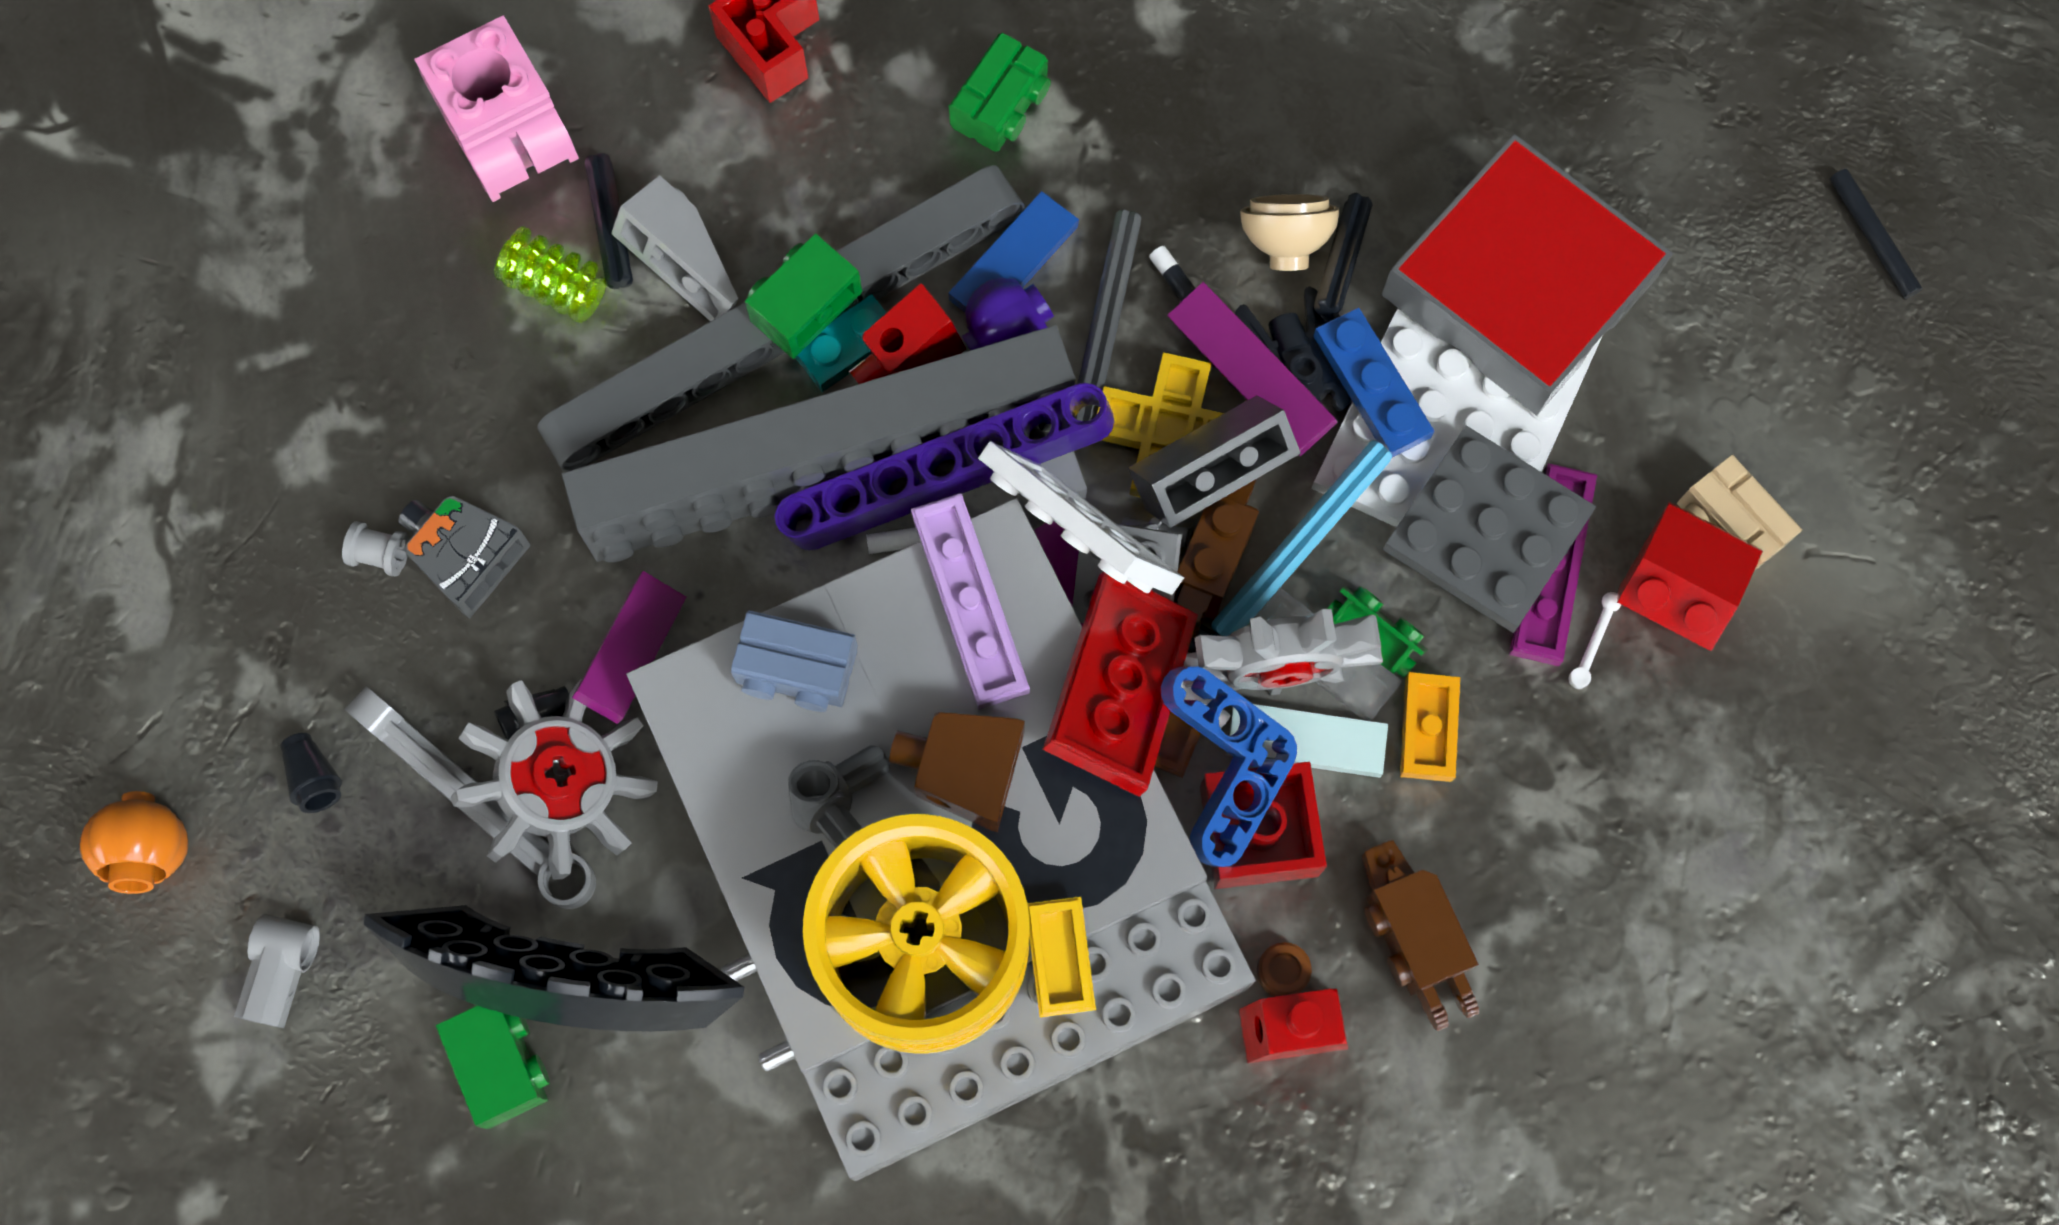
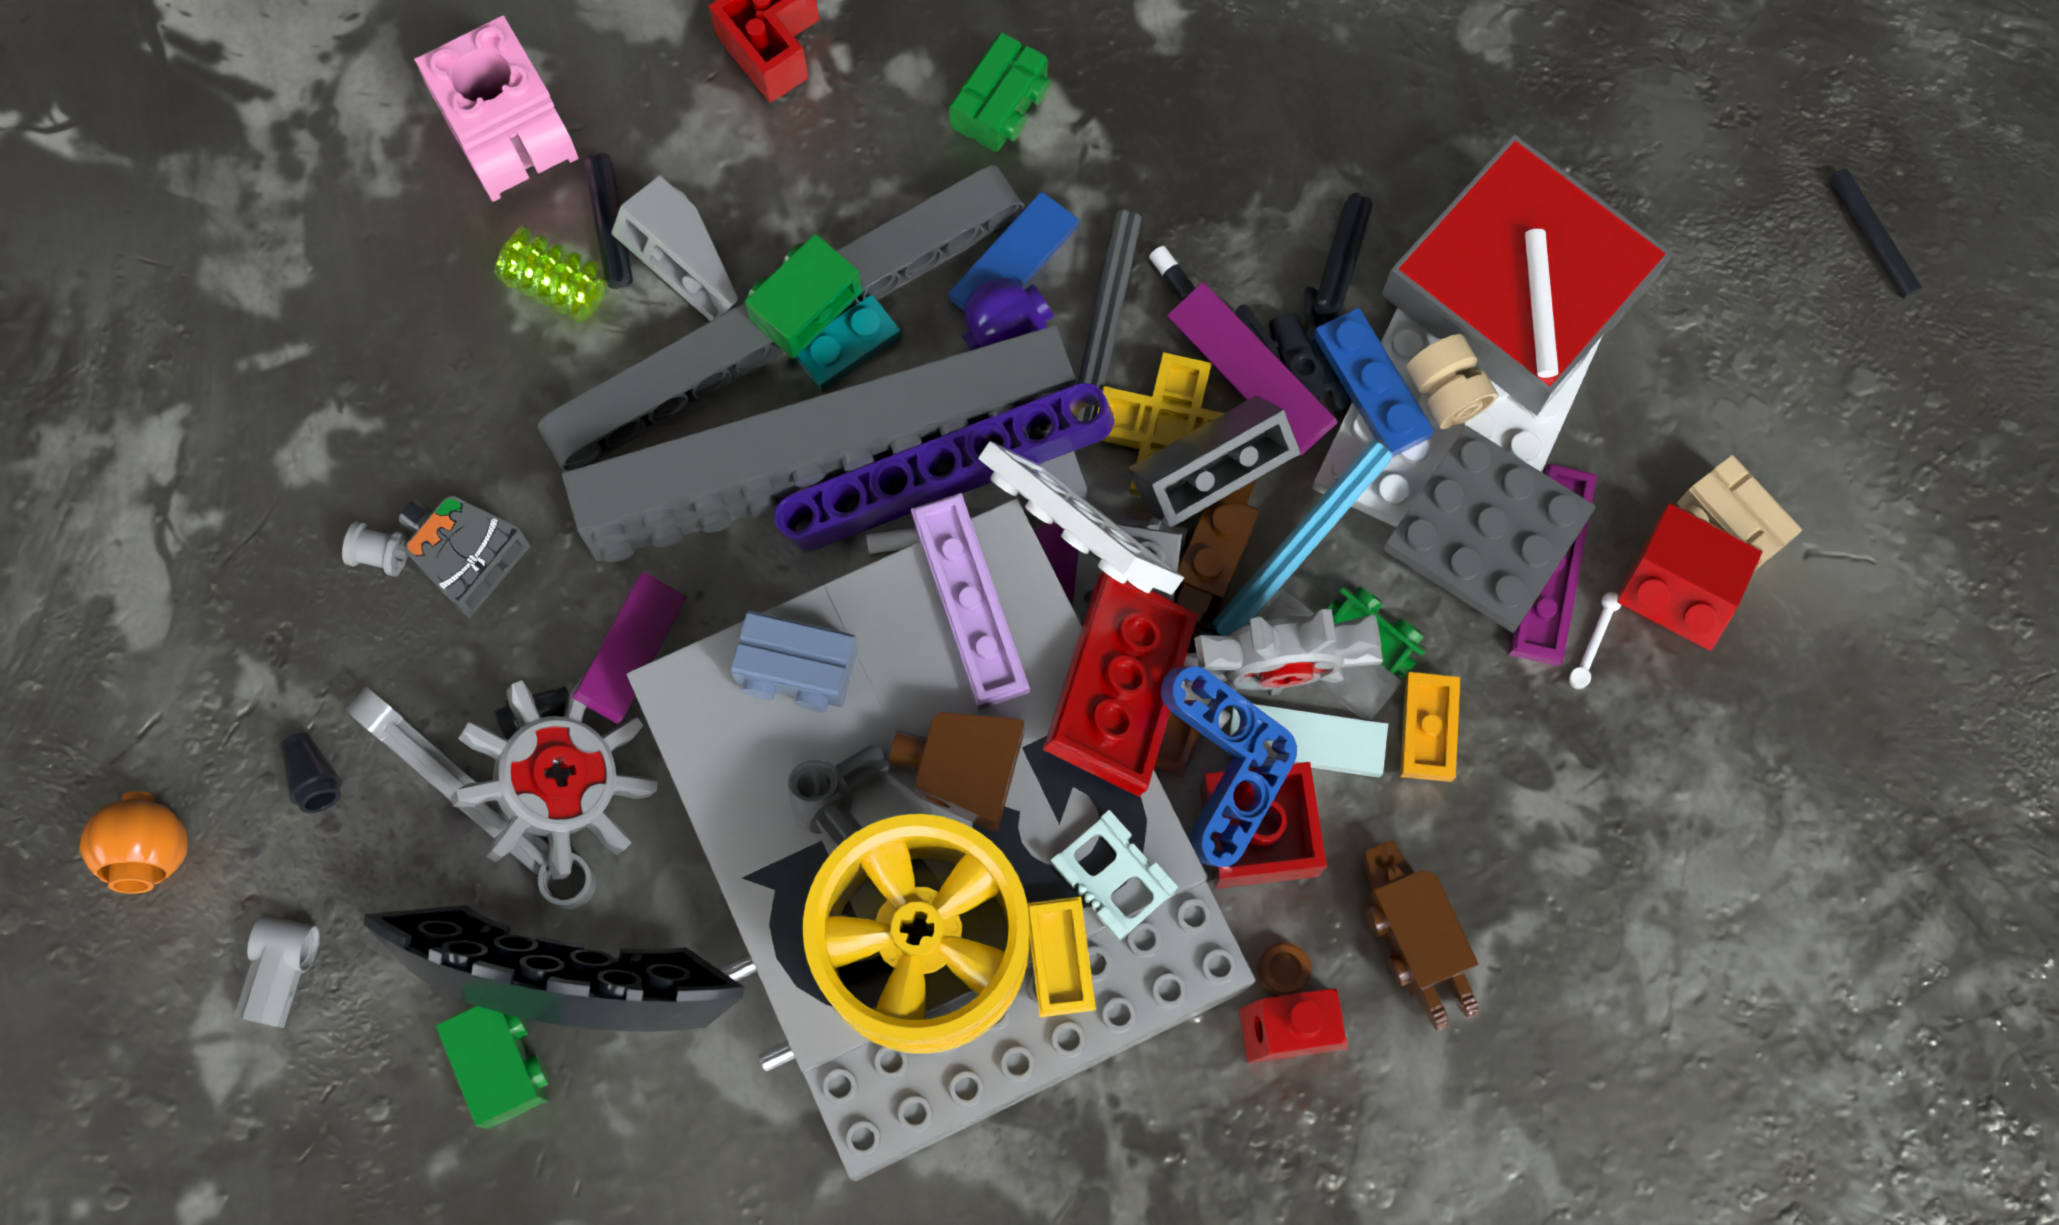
(908, 337): red torso -> none
(1128, 864): none -> light aqua piece
(1289, 227): tan piece -> none
(1453, 384): none -> tan wheel
(1541, 303): none -> white bar

